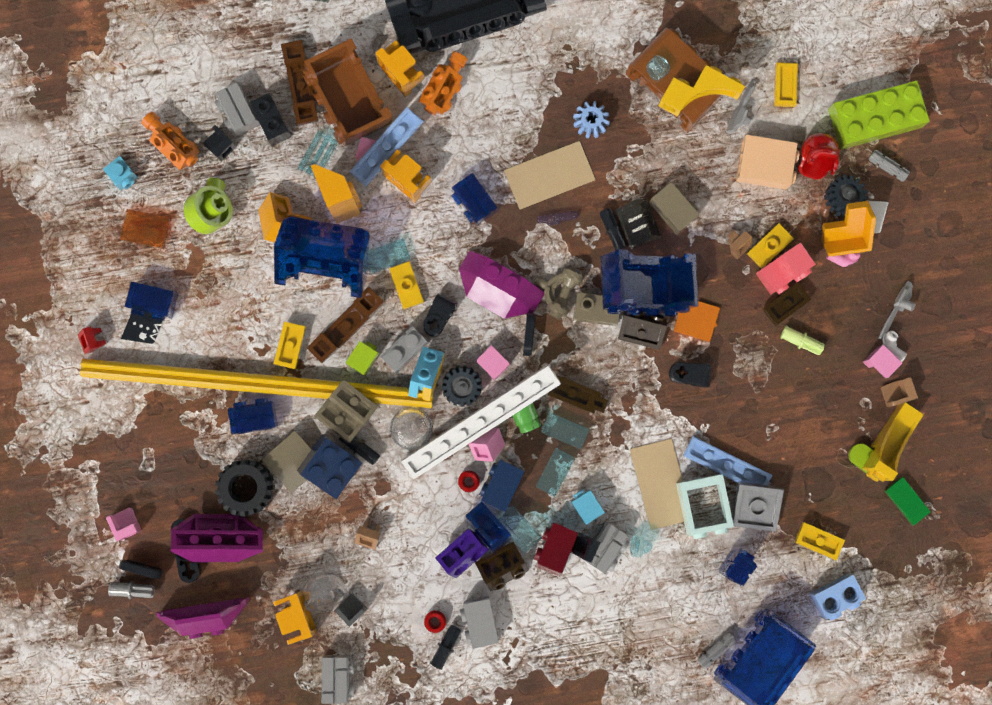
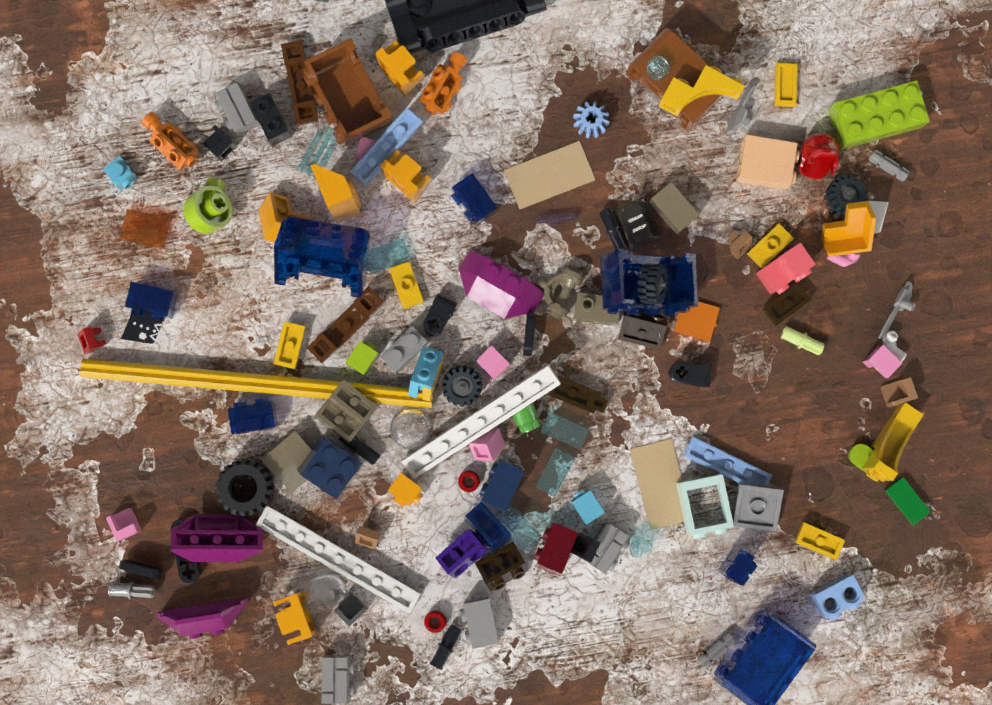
(338, 559): none -> white plate
(405, 491): none -> light orange brick
(652, 283): none -> black wheel

